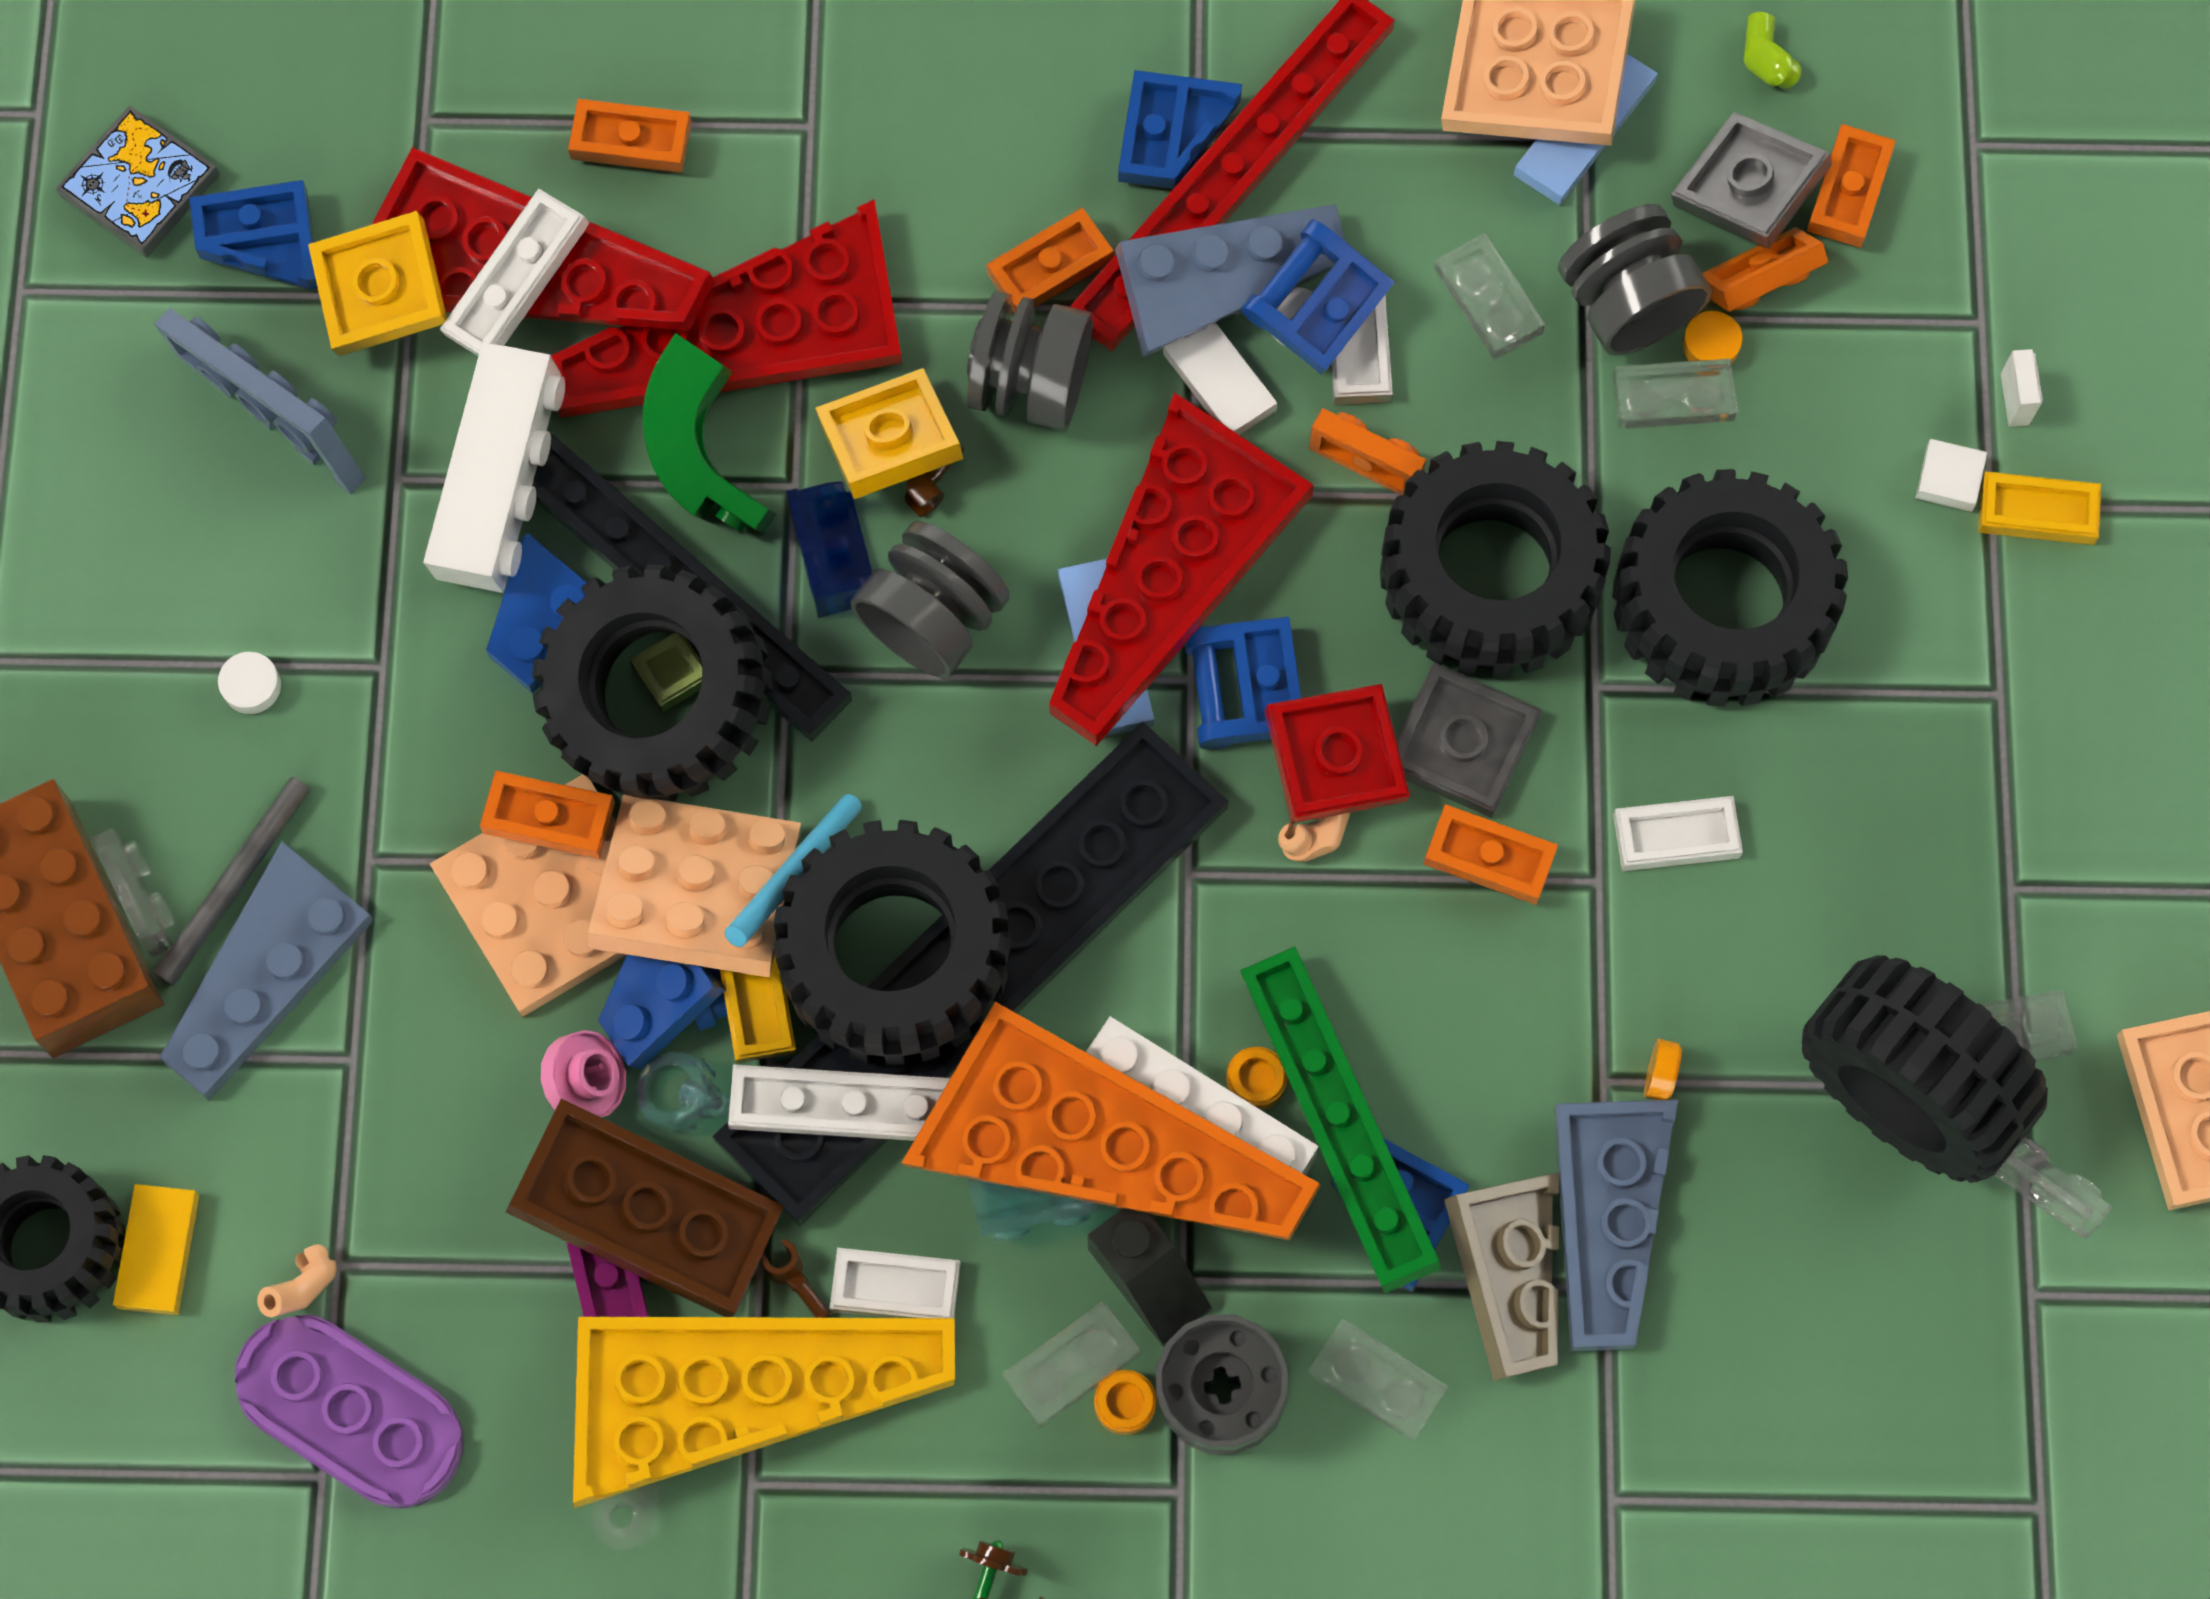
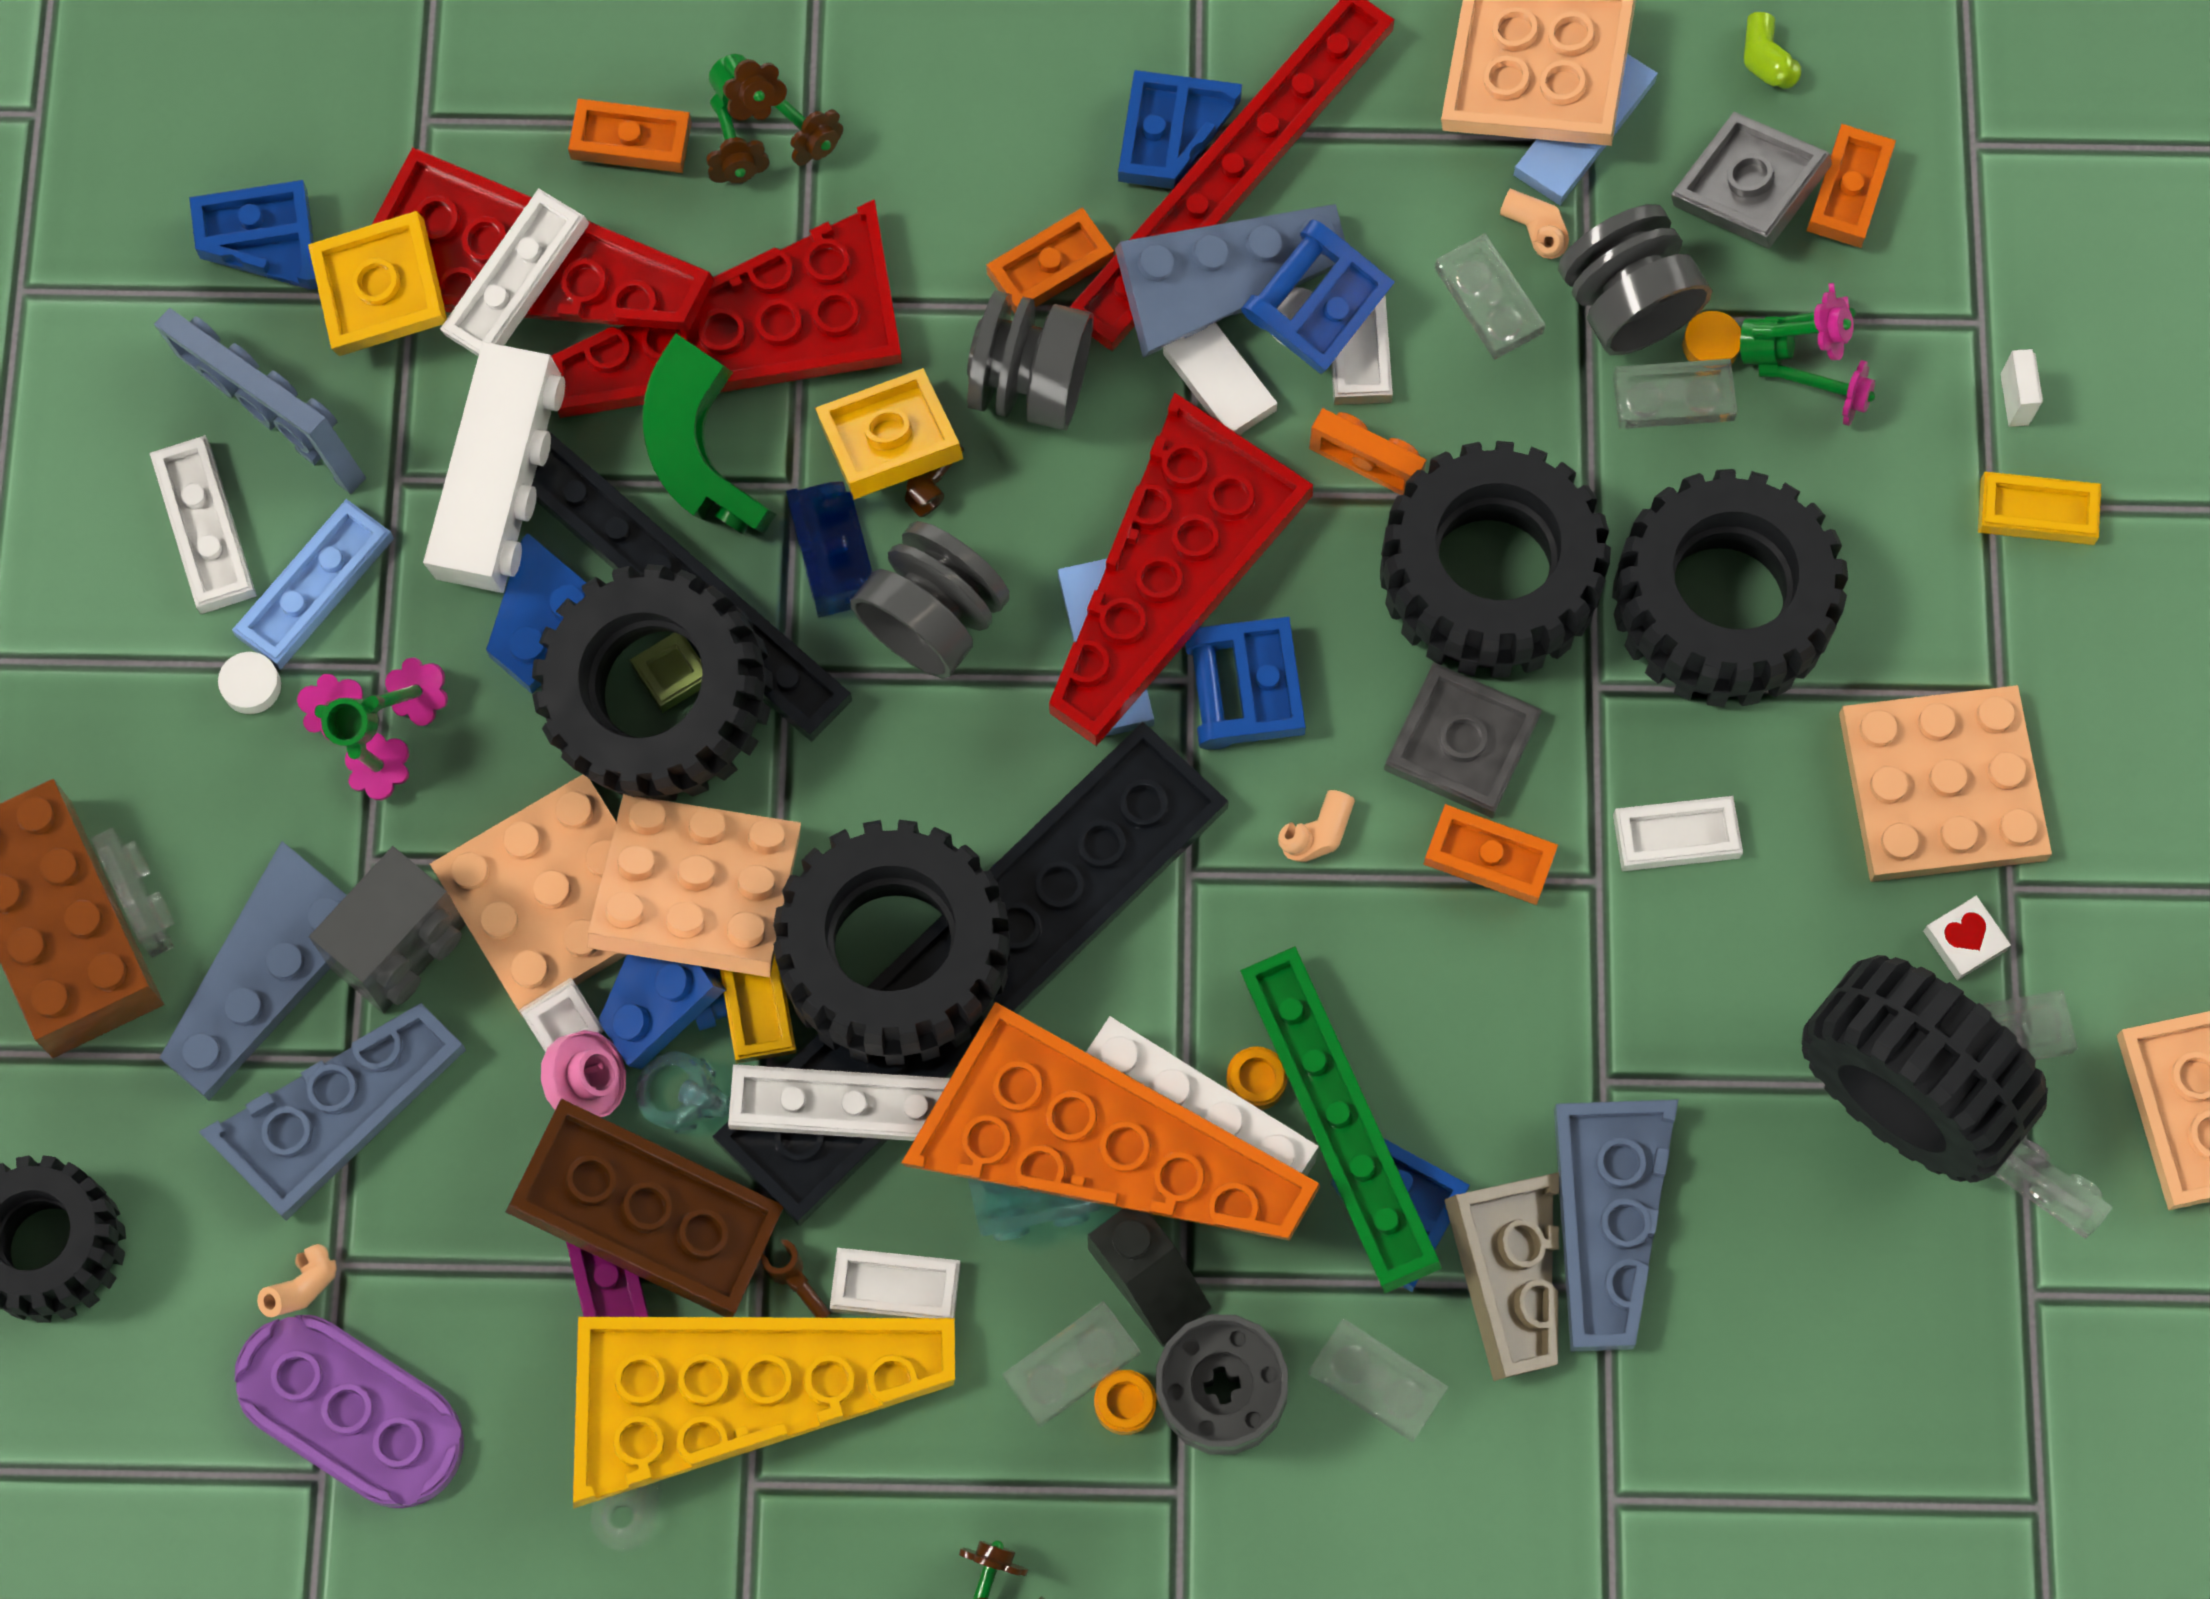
(137, 181): tile -> none
(156, 1249): yellow tile -> none
(203, 524): none -> white tile
(231, 881): flat silver bar -> none
(313, 584): none -> light blue tile
(316, 1124): none -> sand blue wing
(353, 722): none -> dark pink plant
(389, 931): none -> dark grey brick
(547, 814): orange plate -> none
(559, 1014): none -> white tile
(750, 90): none -> reddish brown plant
(771, 894): medium azure bar -> none
(1336, 753): red tile -> none
(1542, 221): none -> light nougat arm
(1662, 1070): light orange tile -> none
(1748, 276): orange plate -> none
(1773, 339): none -> plant
(1944, 783): none -> light nougat plate
(1951, 475): white tile -> none
(1966, 938): none -> white tile

